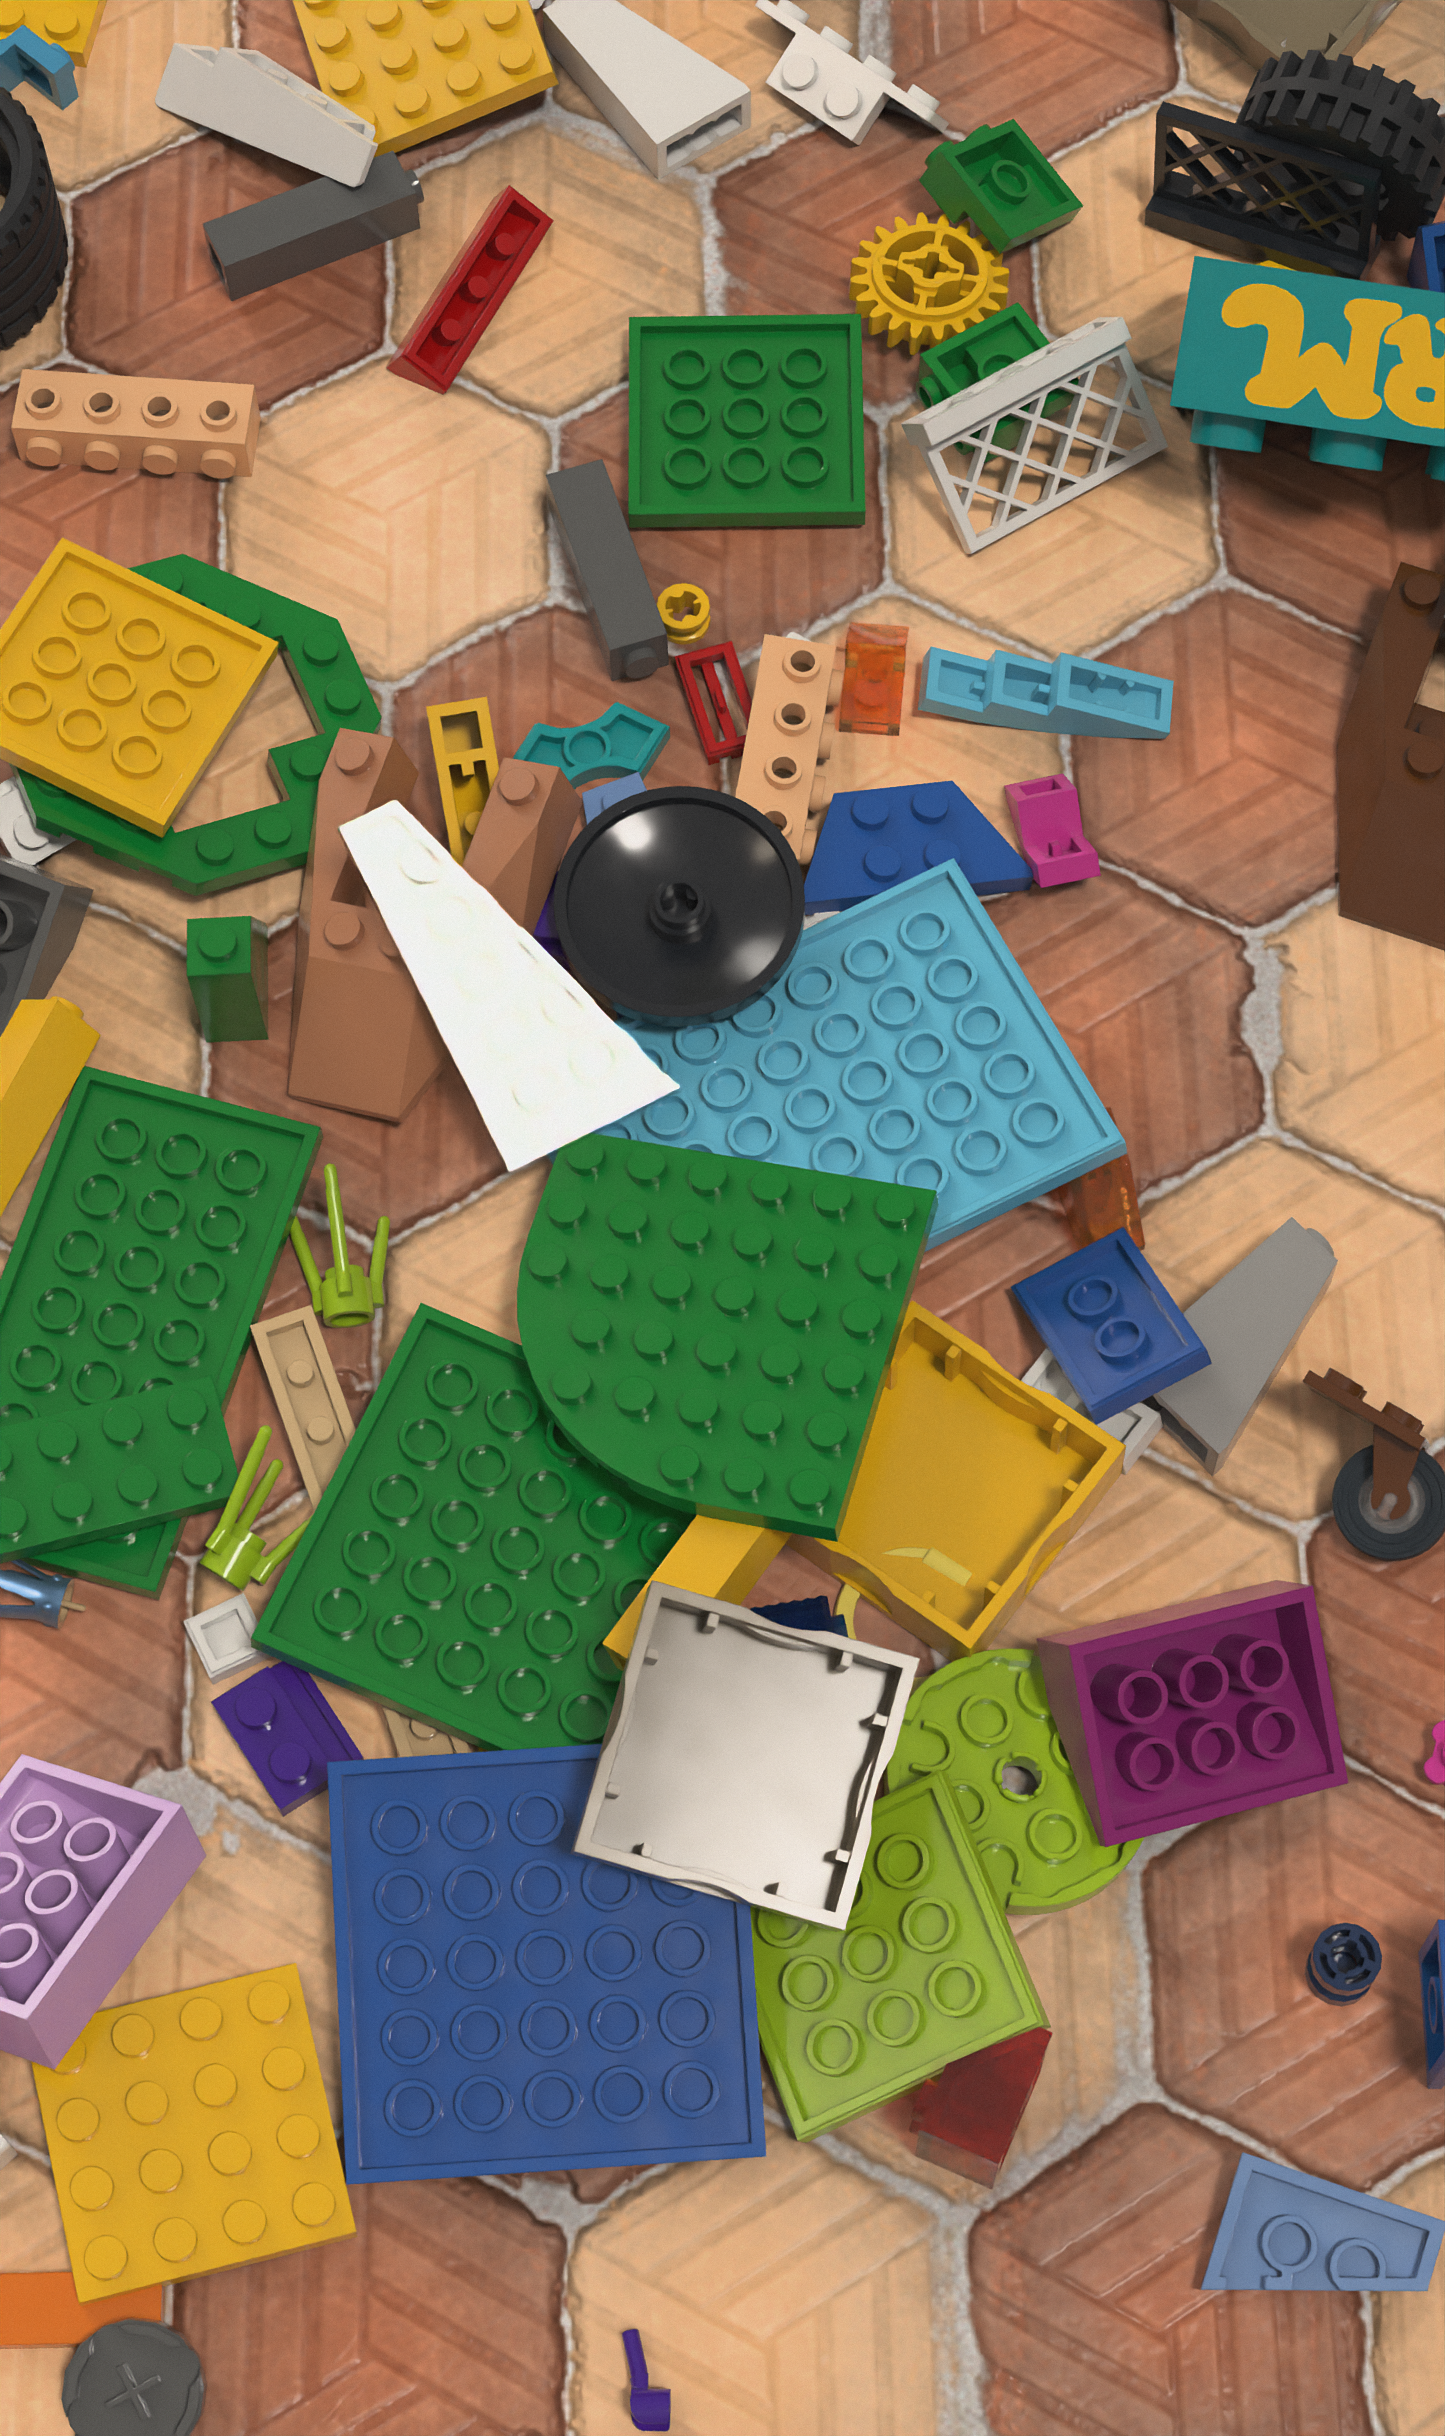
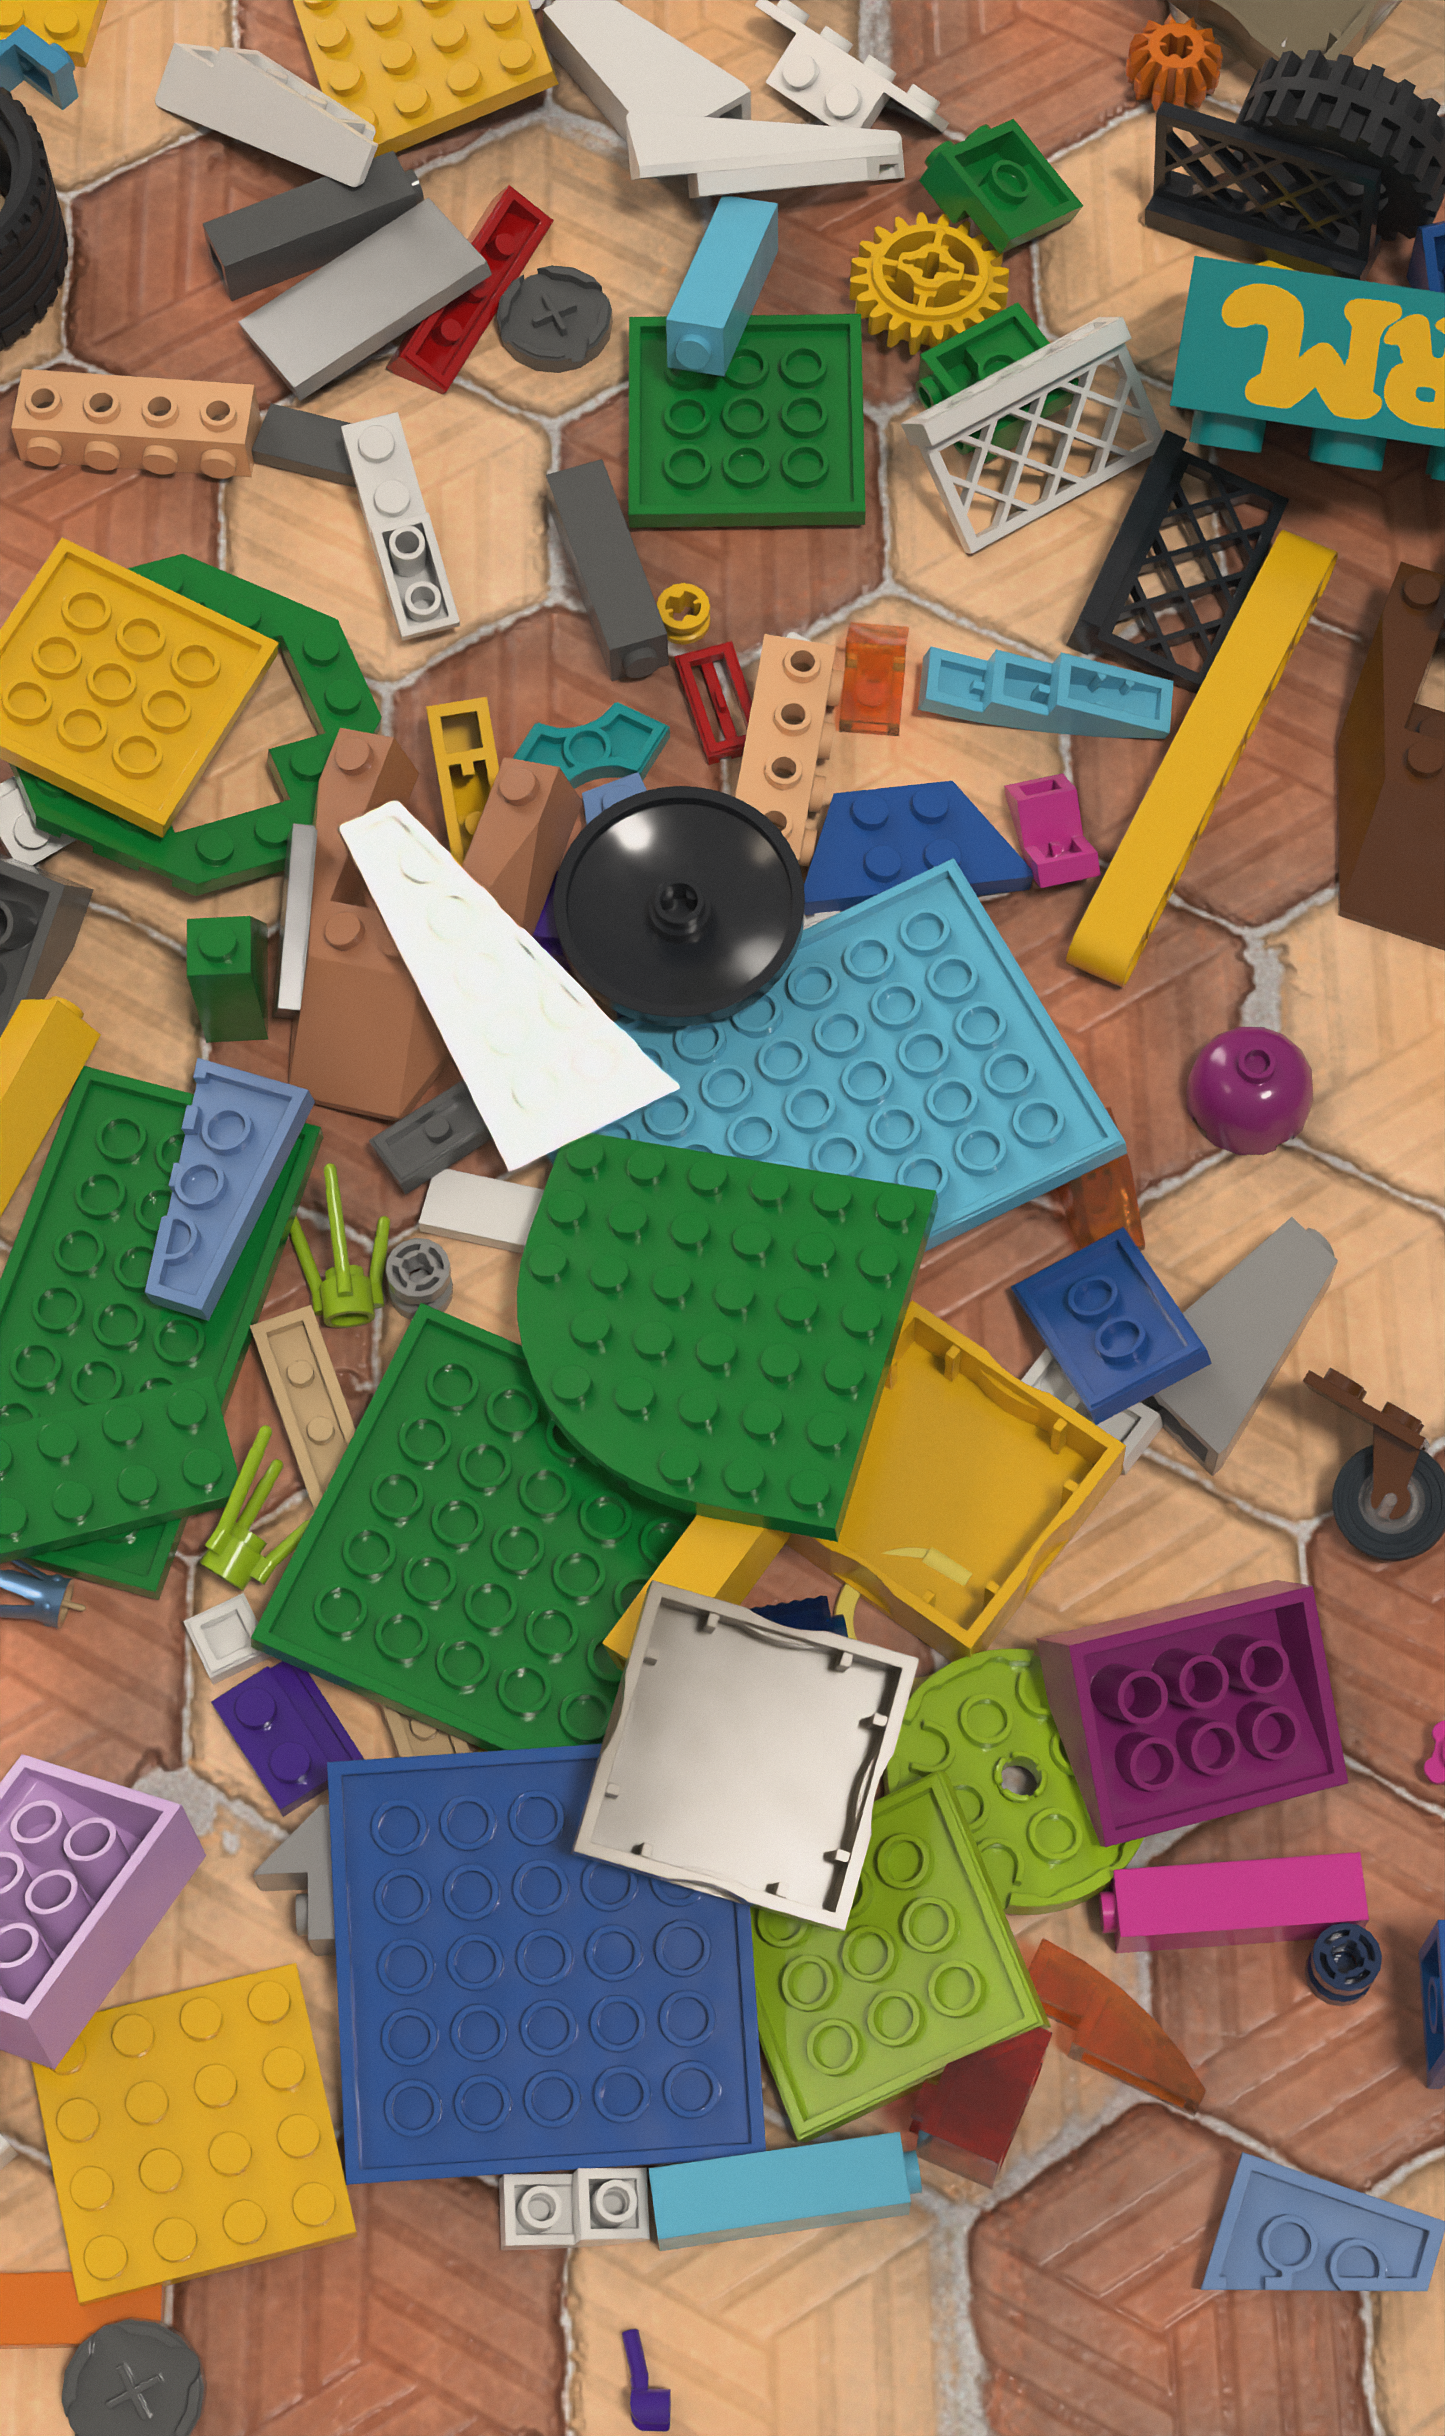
(227, 1168): none -> medium blue wing
(294, 920): none -> tile
(303, 445): none -> dark grey tile
(304, 1864): none -> light grey slope
(364, 298): none -> light grey tile
(399, 527): none -> white slope
(411, 1290): none -> light grey wheel
(431, 1138): none -> dark grey tile
(480, 1210): none -> white tile
(554, 319): none -> dark grey tile
(574, 2209): none -> white slope
(722, 285): none -> medium azure brick
(757, 156): none -> white wedge
(783, 2191): none -> medium azure brick
(1112, 2029): none -> clear orange slope
(1141, 532): none -> black fence
(1174, 63): none -> orange gear
(1201, 759): none -> yellow beam
(1232, 1902): none -> dark pink brick
(1250, 1090): none -> magenta cylinder

